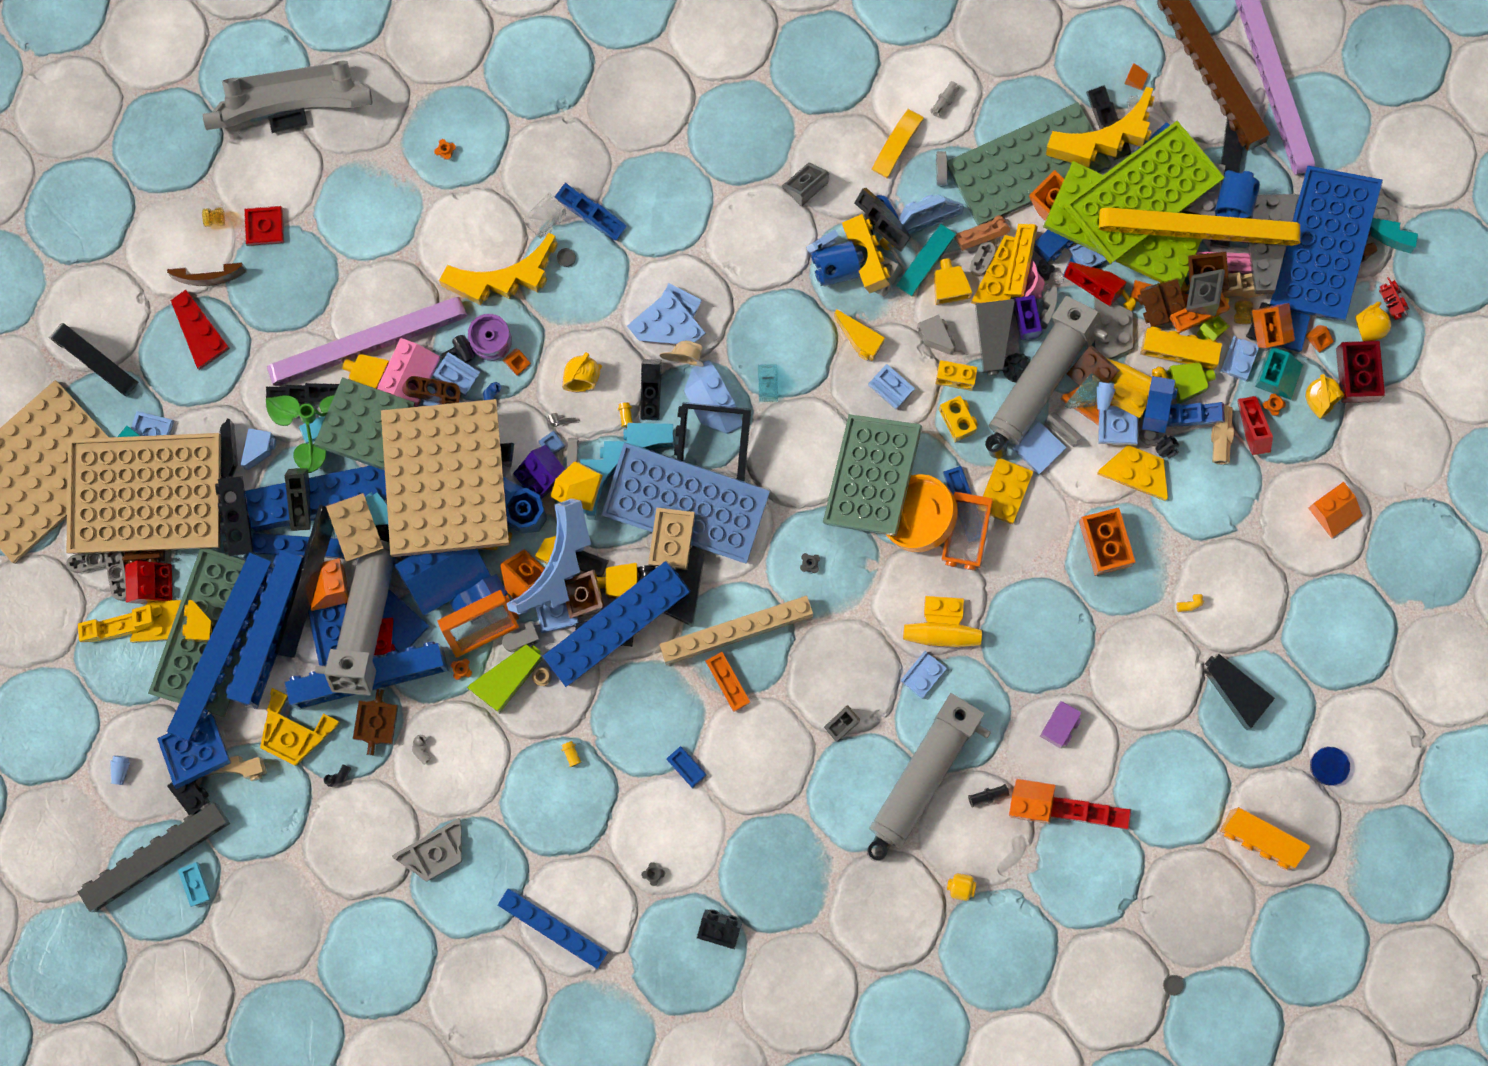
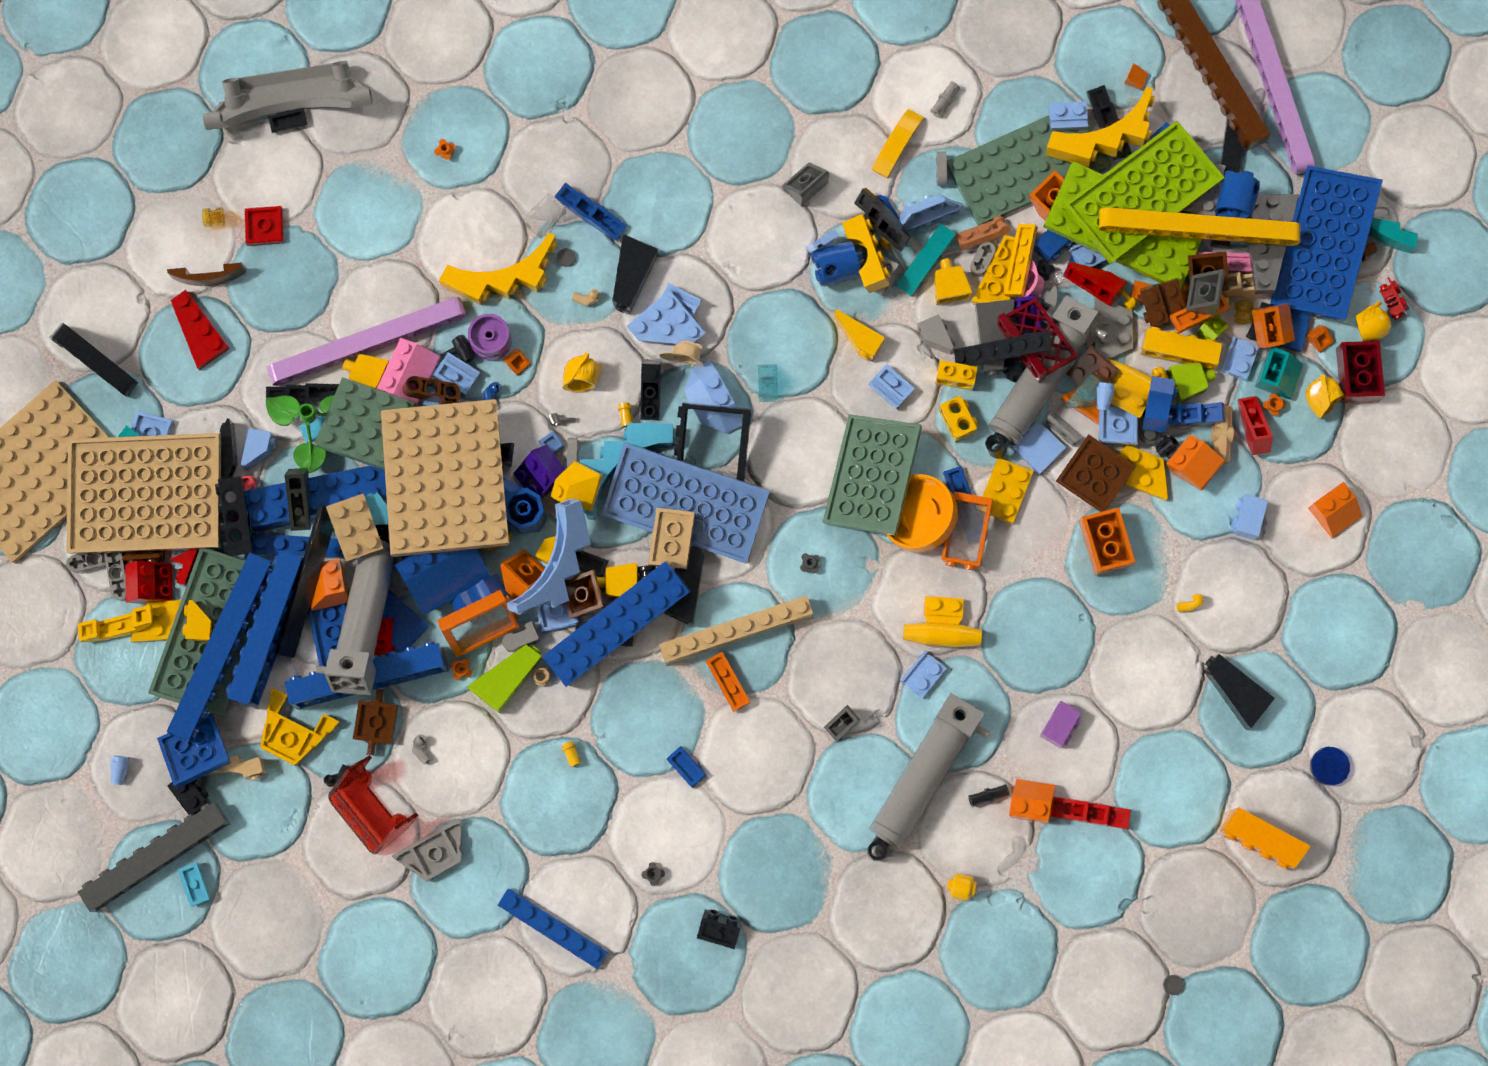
(187, 562): none -> red slope
(249, 482): none -> coral plate
(364, 811): none -> clear red windscreen
(588, 299): none -> tan arm
(633, 269): none -> black slope
(1004, 349): none -> black plate
(1032, 361): none -> dark red fence
(1068, 116): none -> light blue plate
(1095, 473): none -> reddish brown plate
(1195, 462): none -> orange slope
(1249, 516): none -> light blue brick

